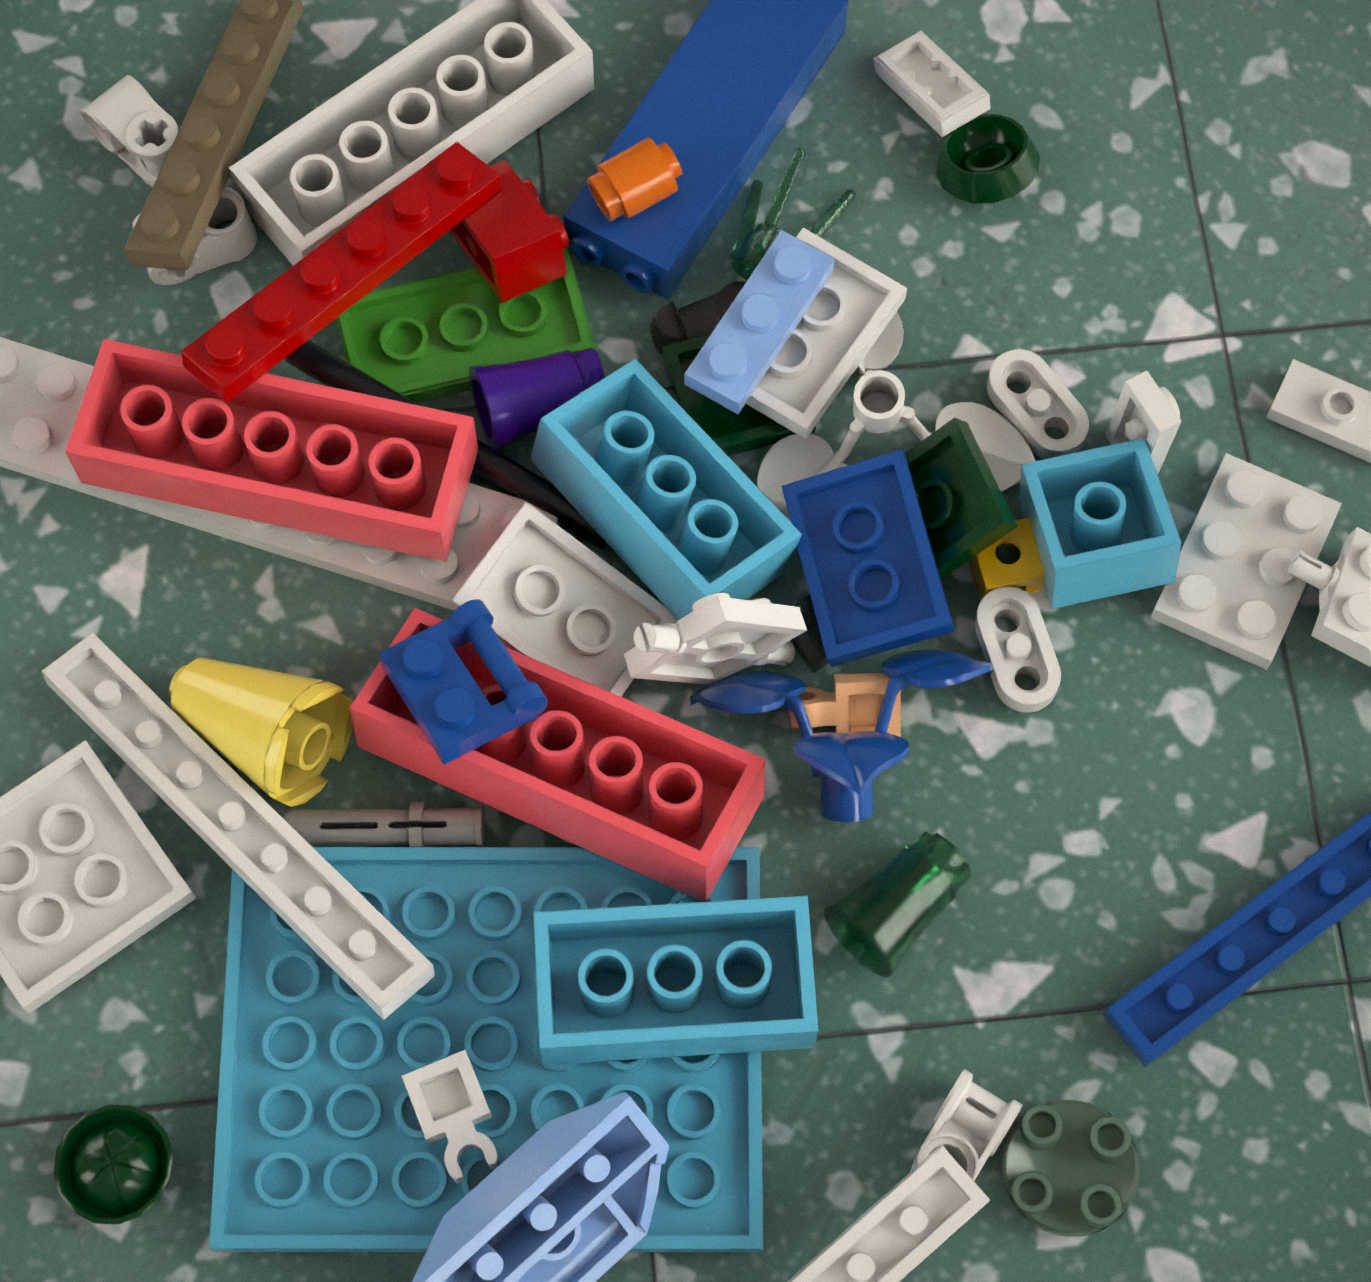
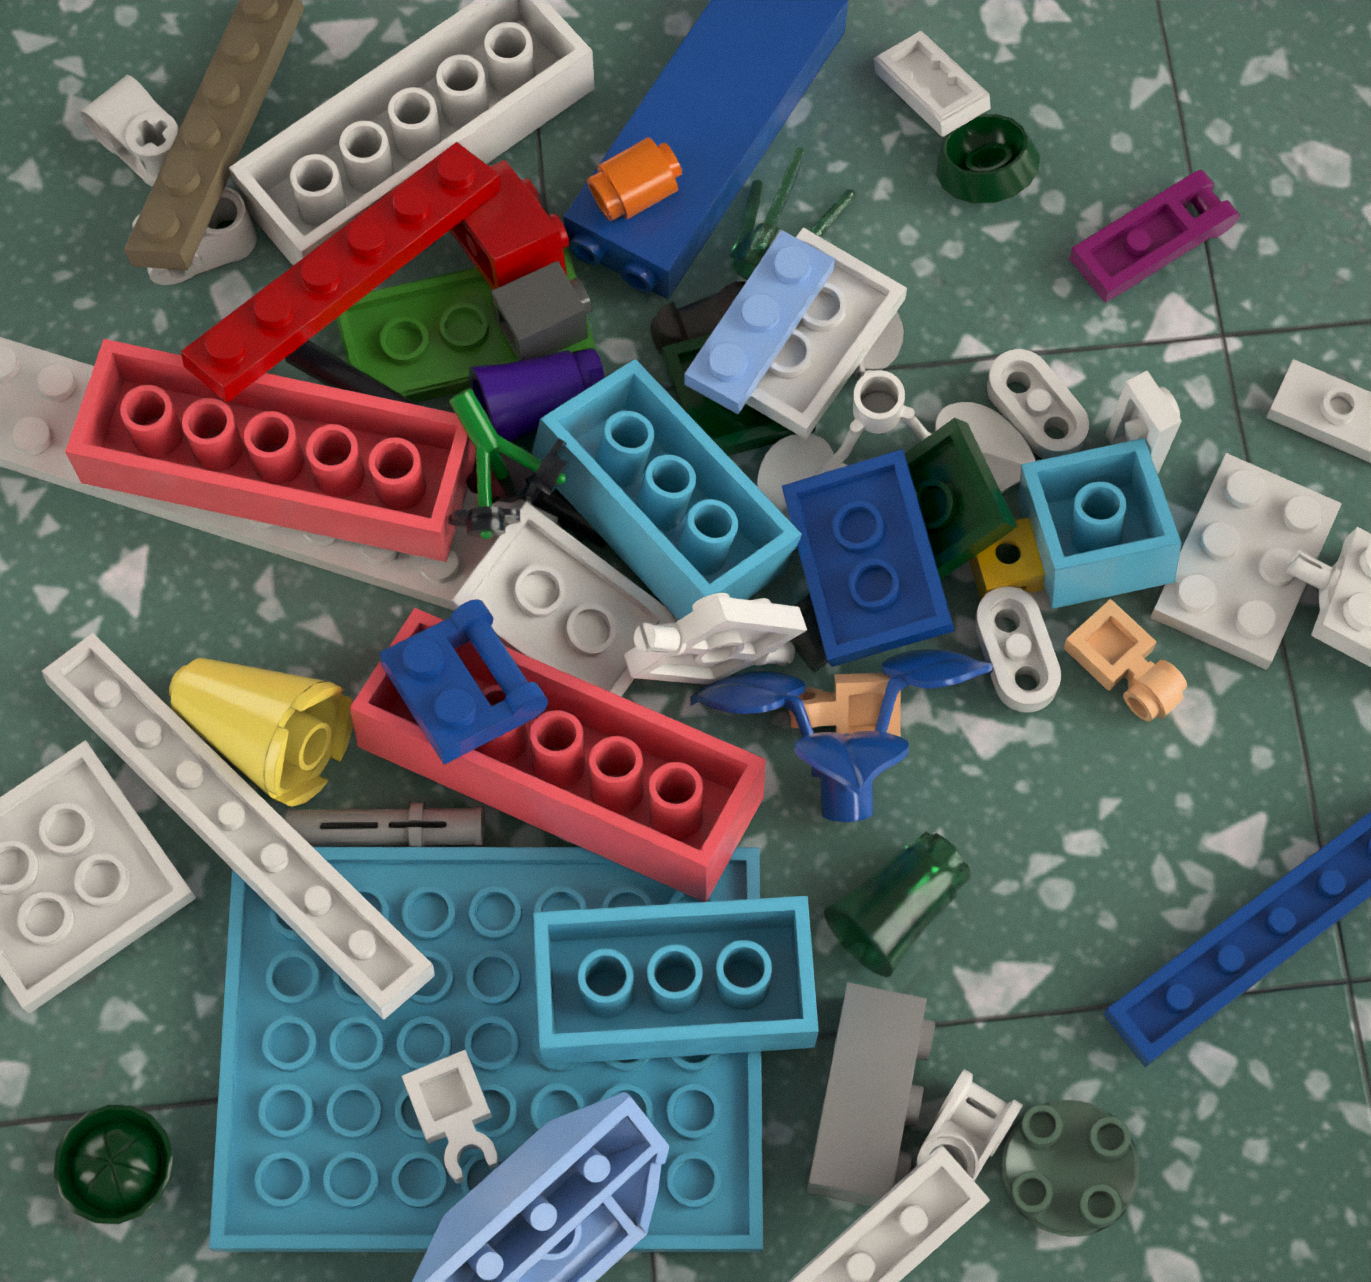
(501, 476): none -> plant
(542, 312): none -> dark grey brick
(870, 1095): none -> light grey brick
(1116, 648): none -> light nougat plate
(1152, 235): none -> magenta plate

